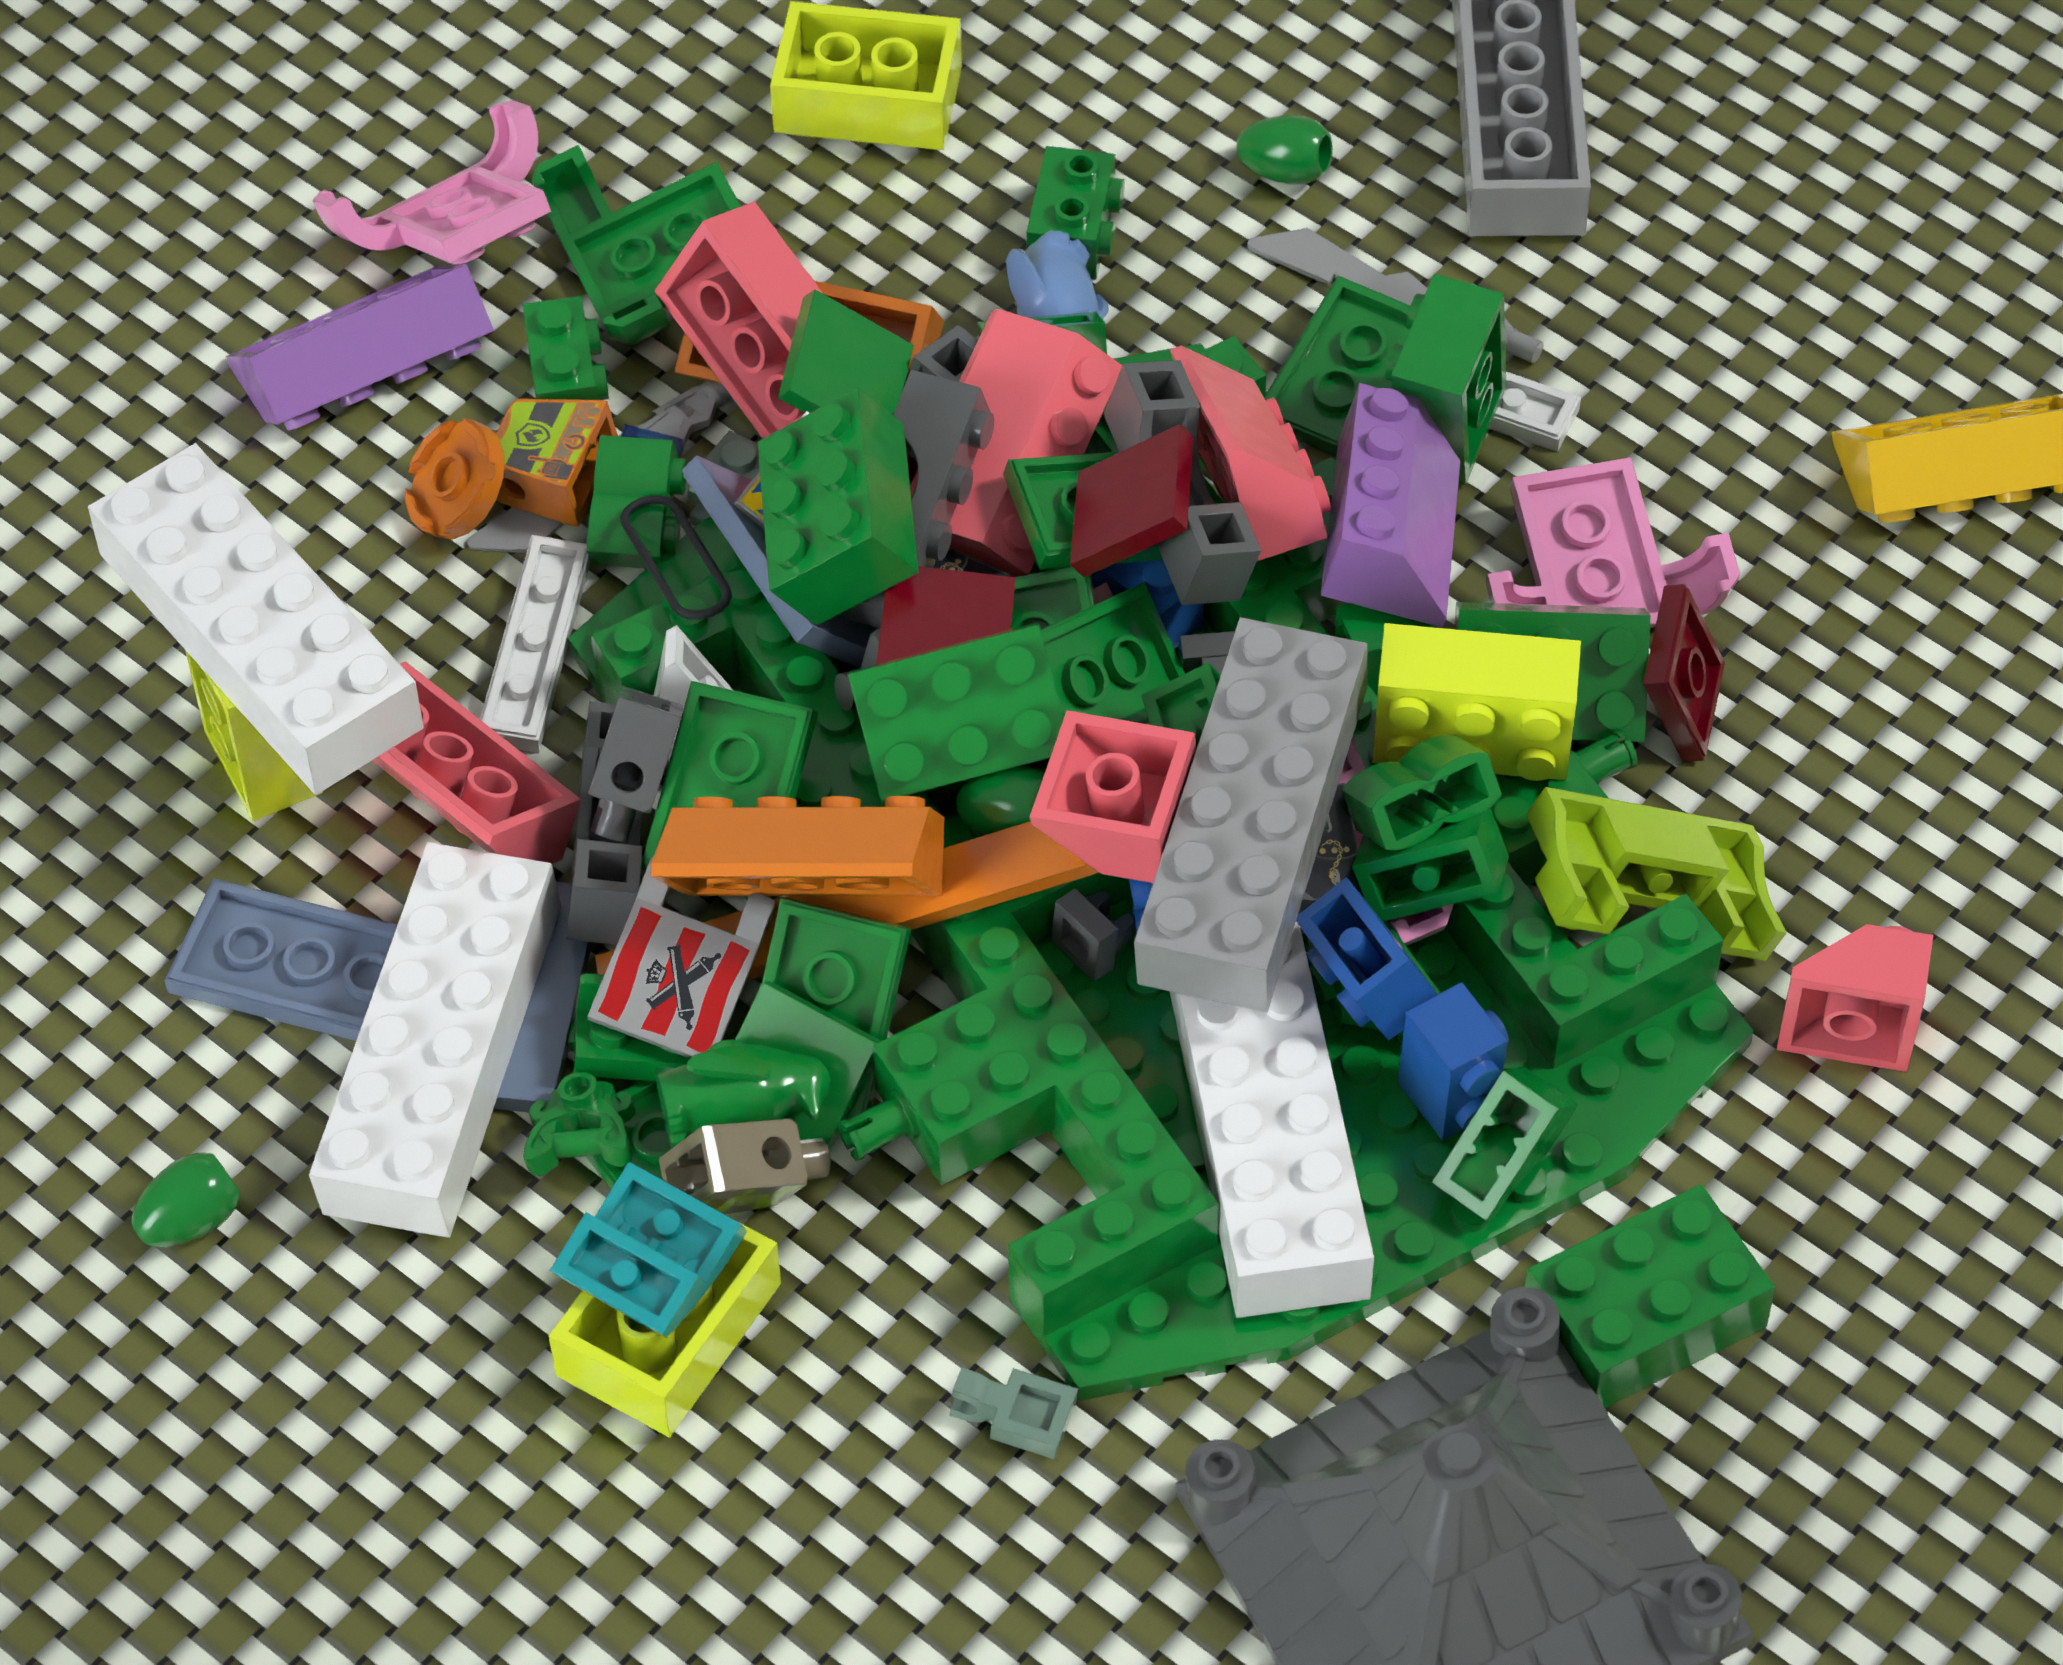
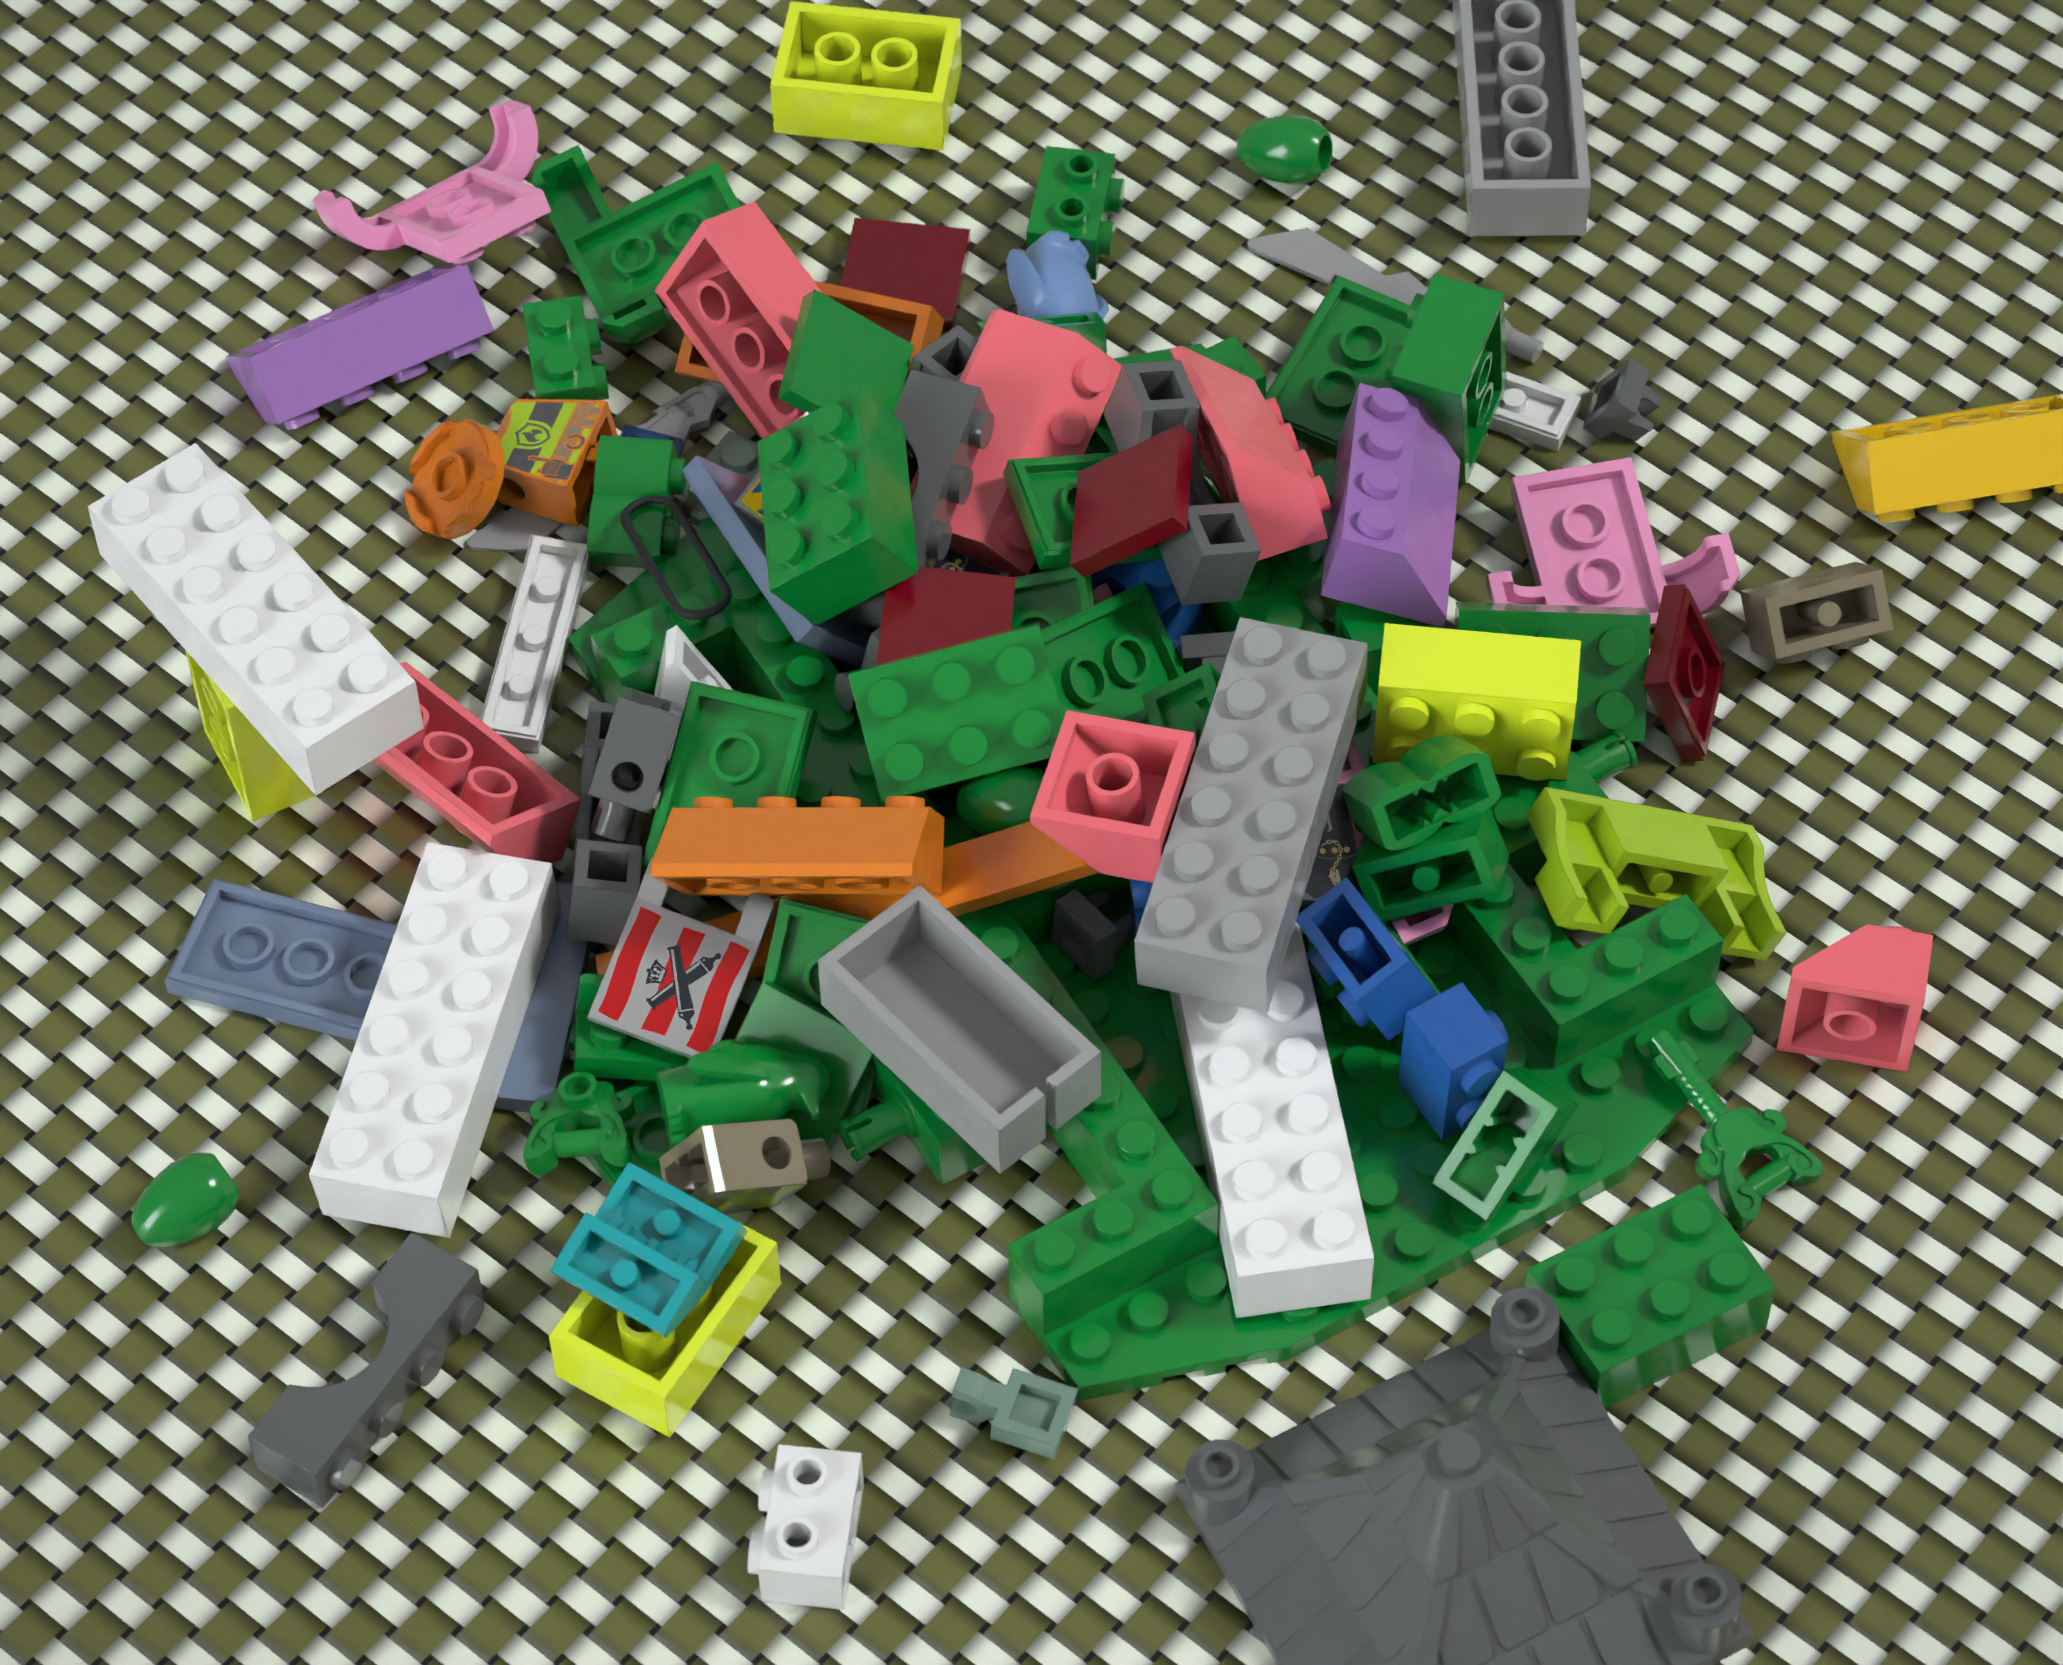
(320, 1434): none -> dark grey arch
(808, 1527): none -> white brick
(908, 263): none -> dark red tile
(960, 1028): none -> light grey piece
(1621, 402): none -> dark grey tile
(1734, 1137): none -> green piece
(1816, 611): none -> dark tan brick

